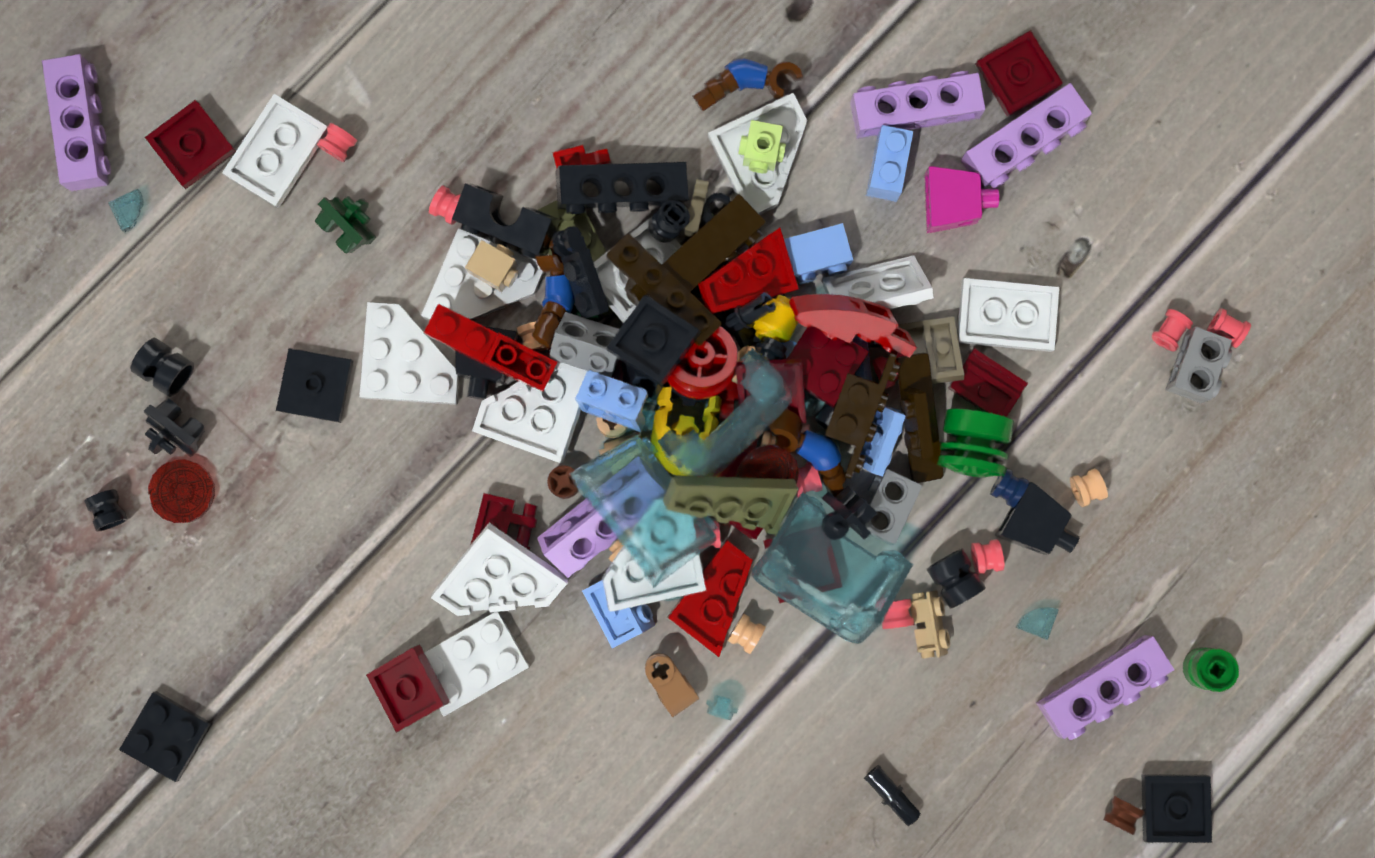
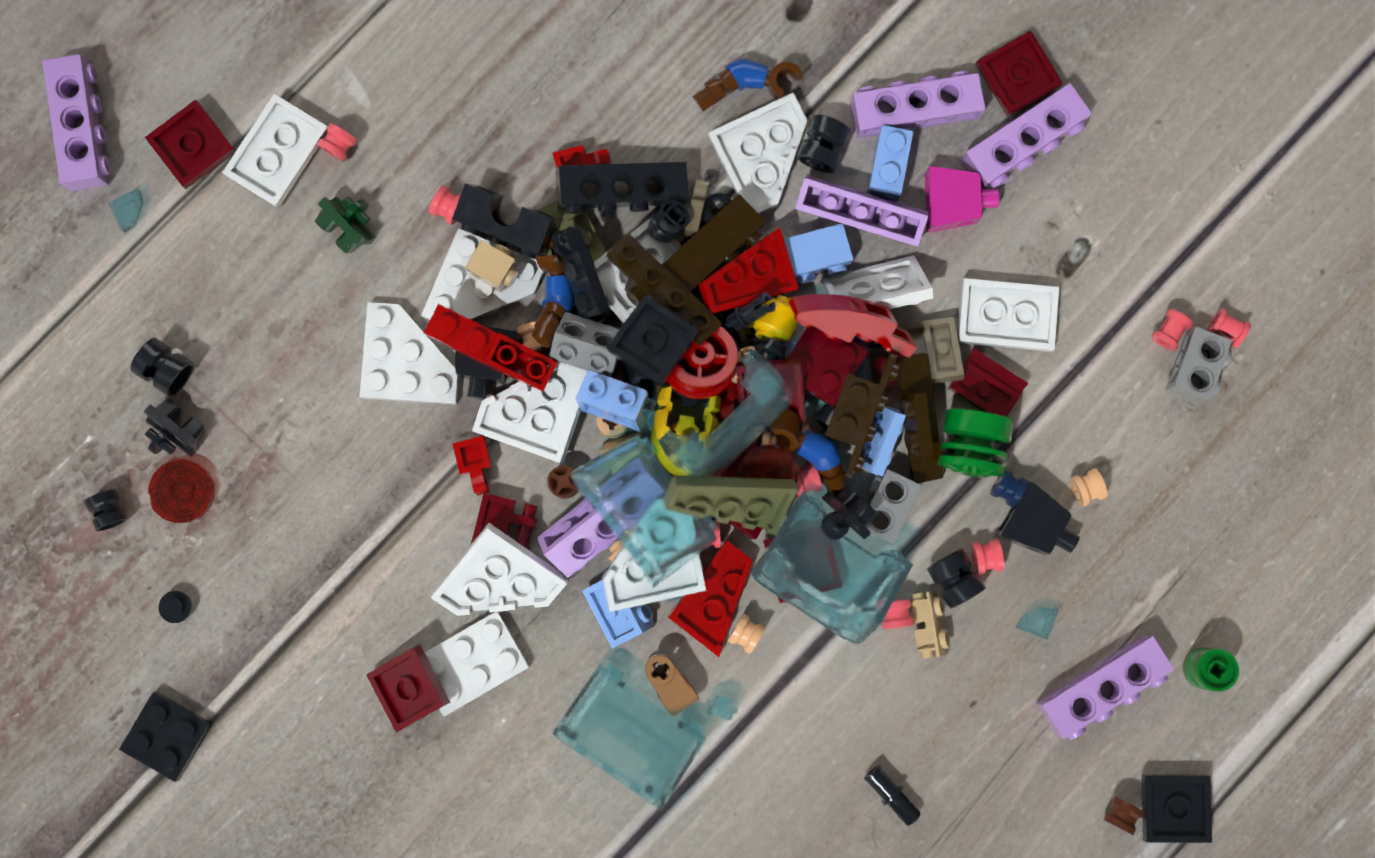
(175, 606): none -> black plate
(314, 385): black plate -> none
(472, 459): none -> red plate
(630, 736): none -> clear light blue windscreen
(762, 147): yellowish green brick -> none
(824, 141): none -> black wheel
(862, 210): none -> lavender brick

